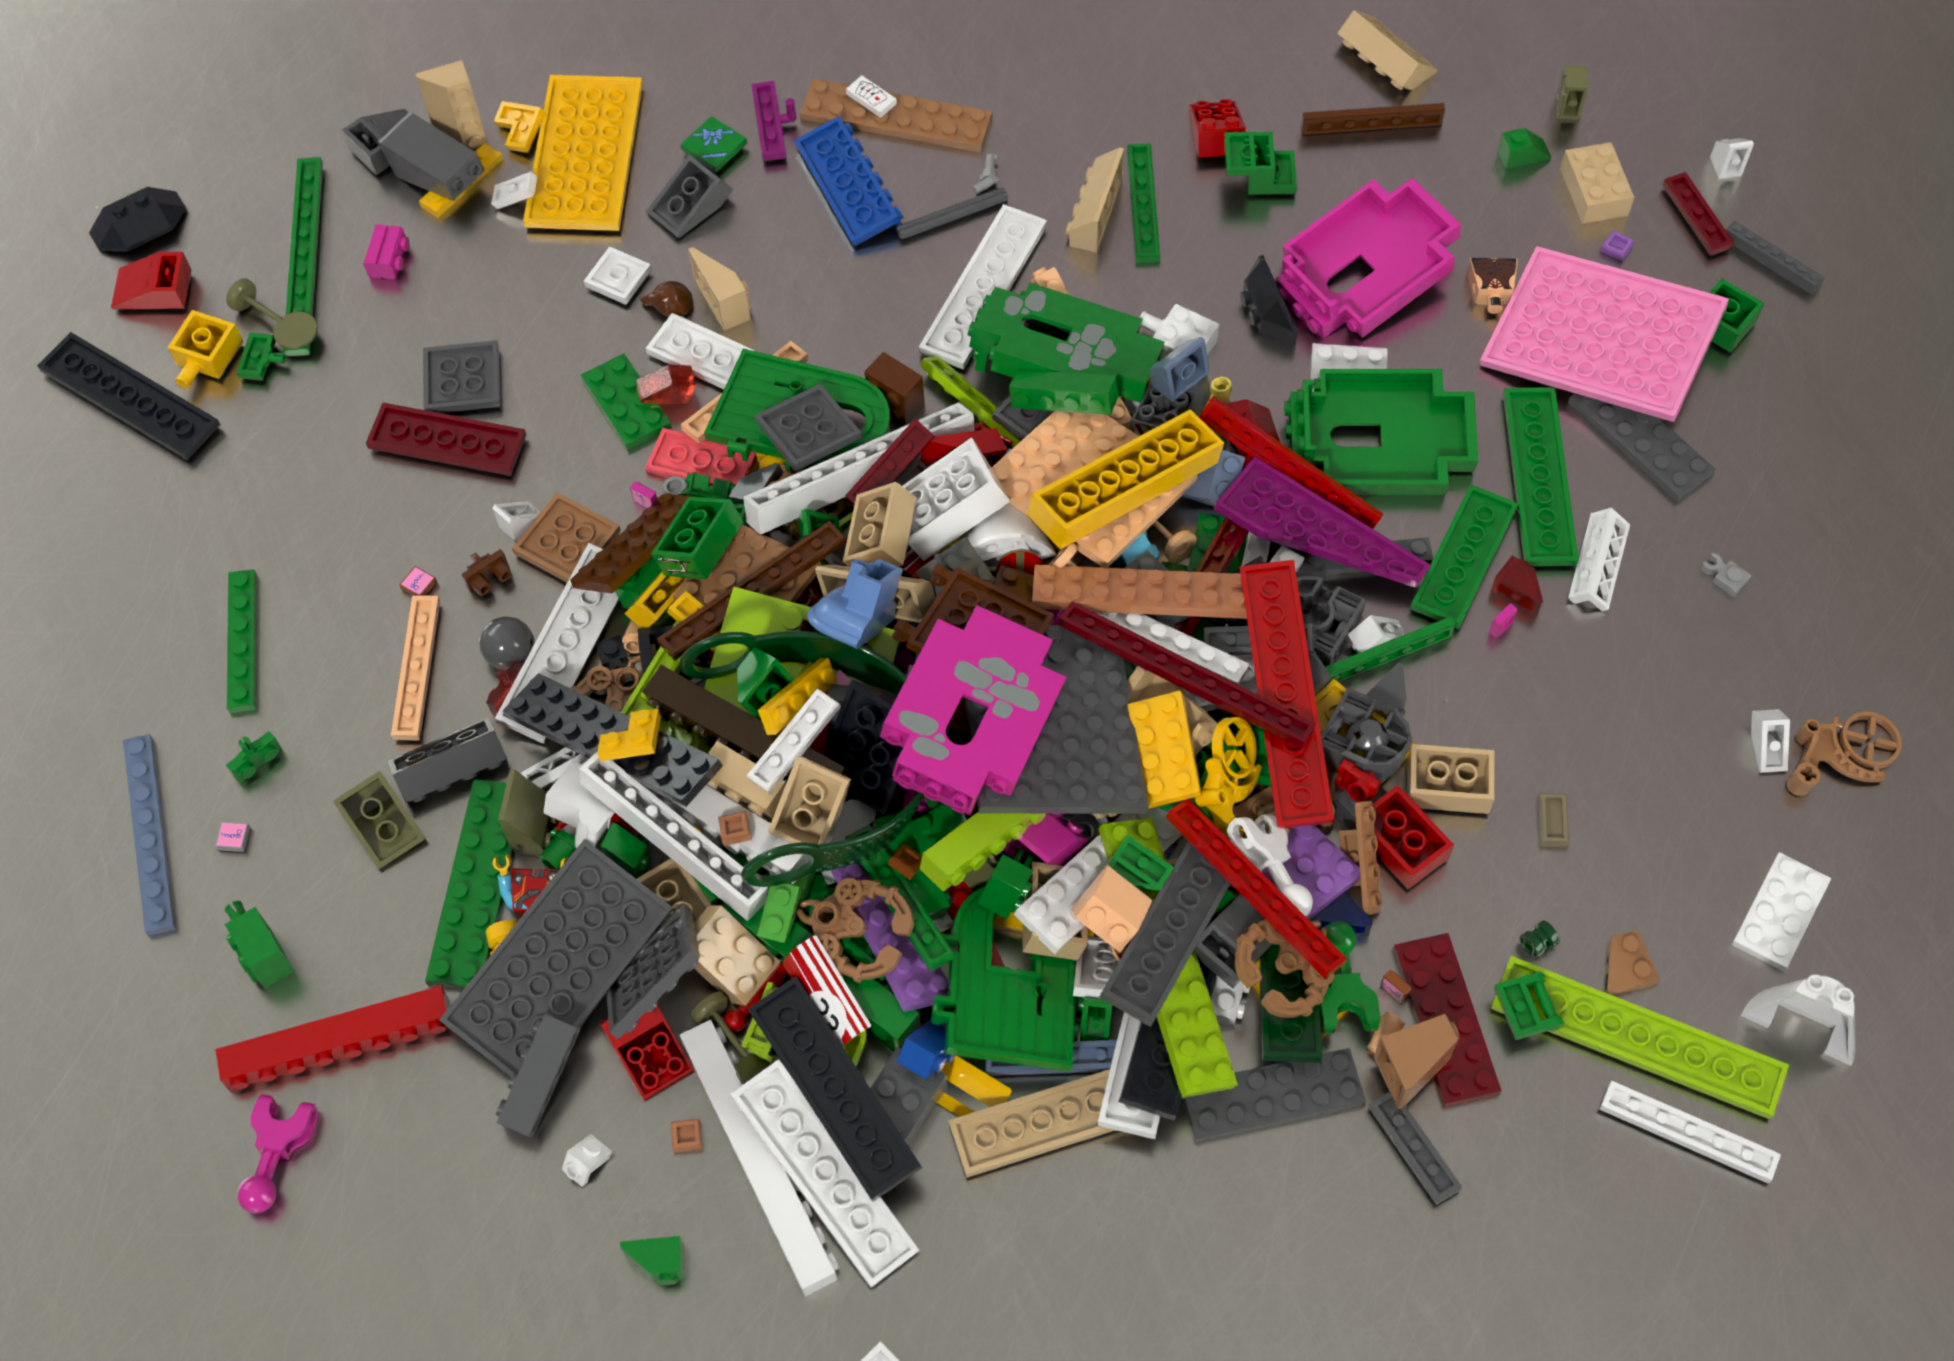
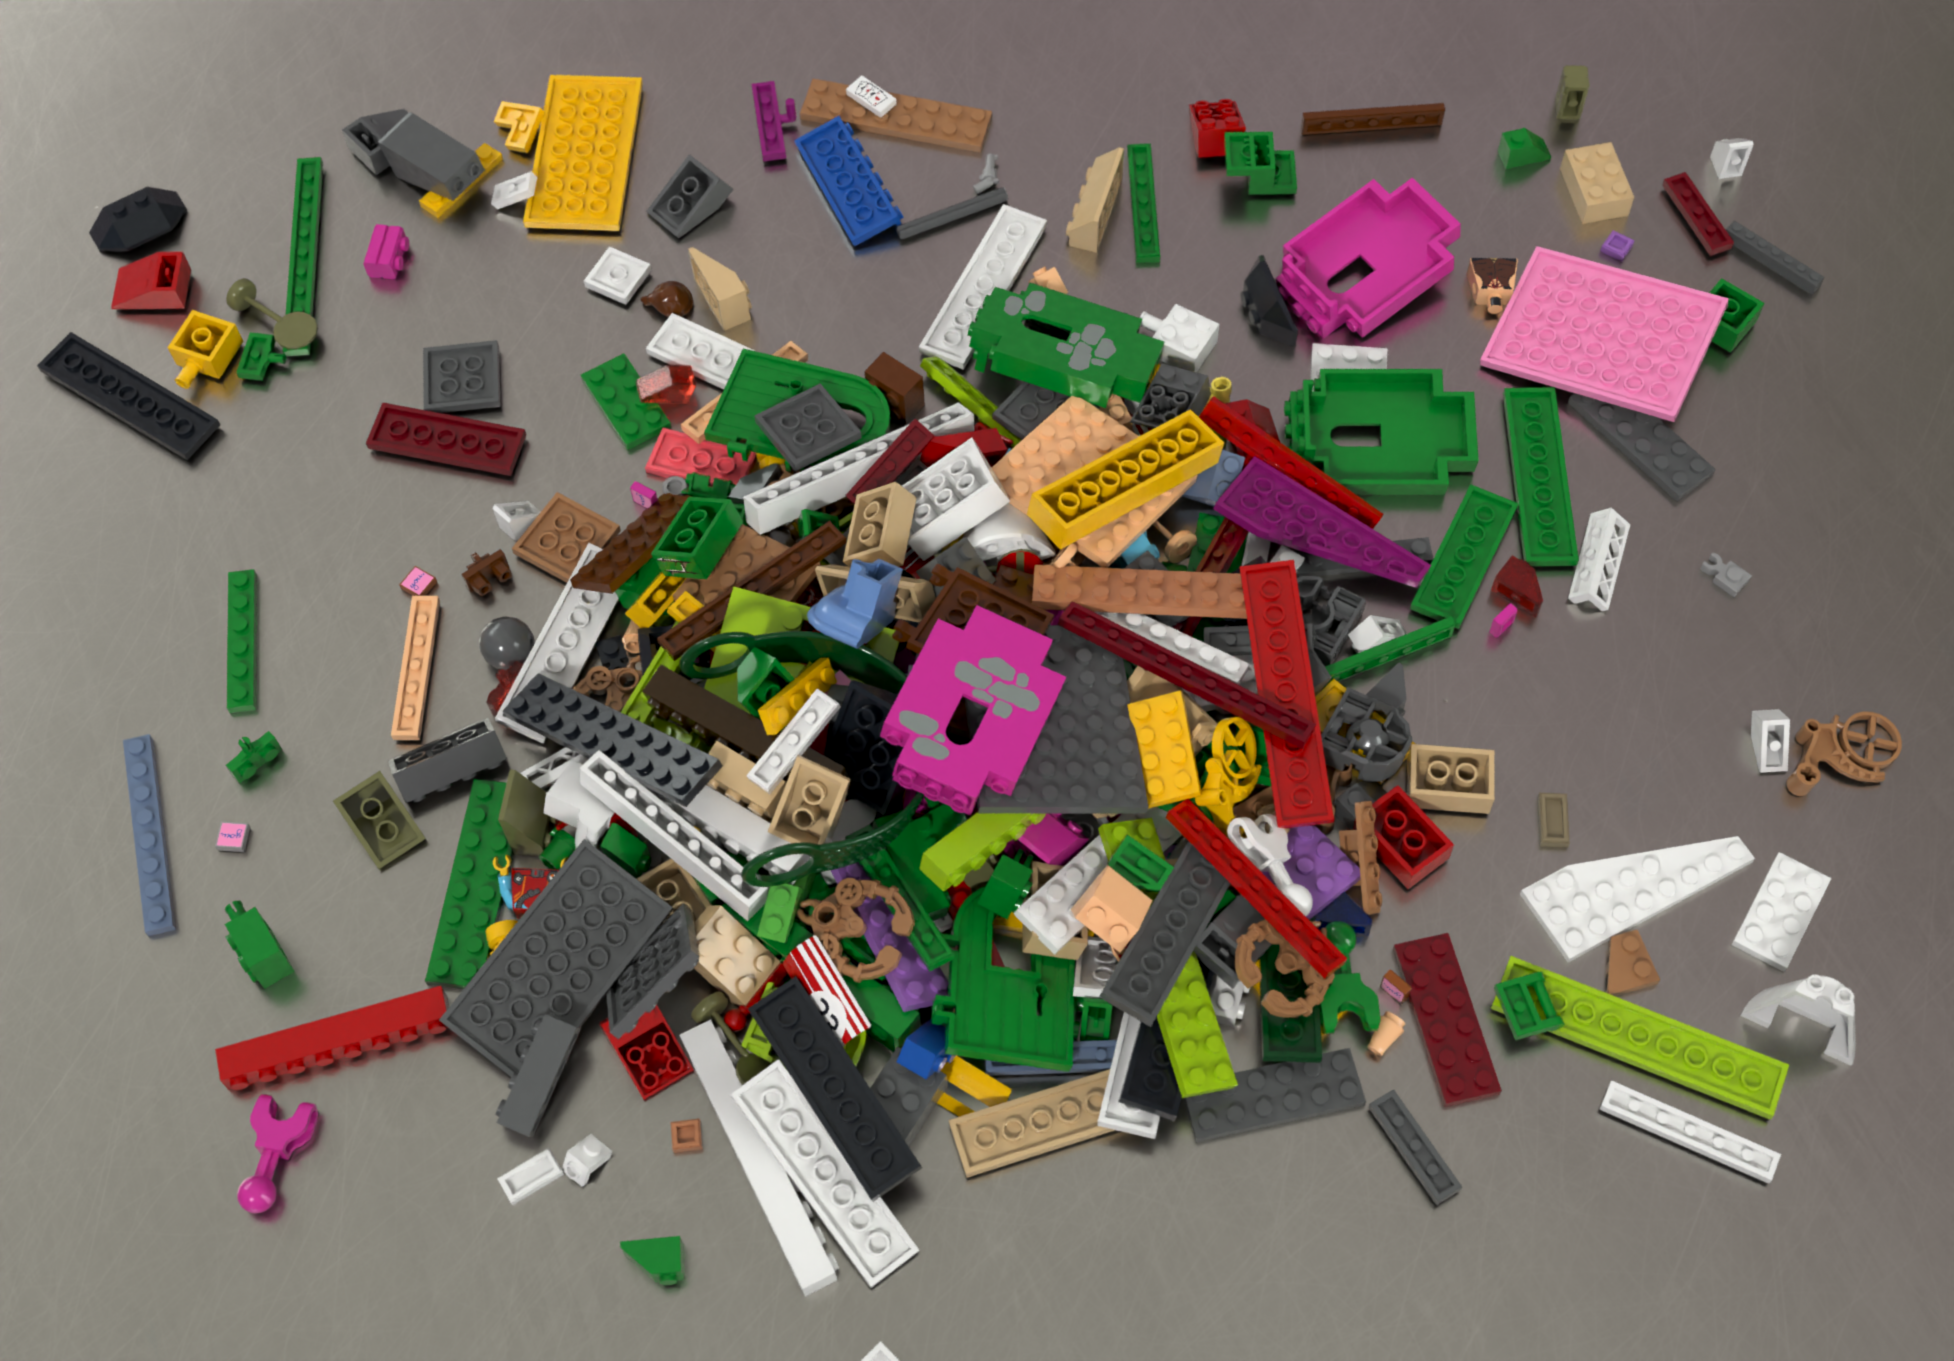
(452, 103): tan slope -> none
(530, 1176): none -> white tile
(637, 741): yellow plate -> none
(713, 144): green tile -> none
(734, 828): nougat tile -> none
(906, 861): dark orange tile -> none
(1064, 391): green brick -> none
(1180, 368): sand blue slope -> none
(1358, 783): red plate -> none
(1386, 51): tan slope -> none
(1414, 1056): medium nougat slope -> none
(1539, 939): dark green wheel -> none
(1608, 896): none -> white wing

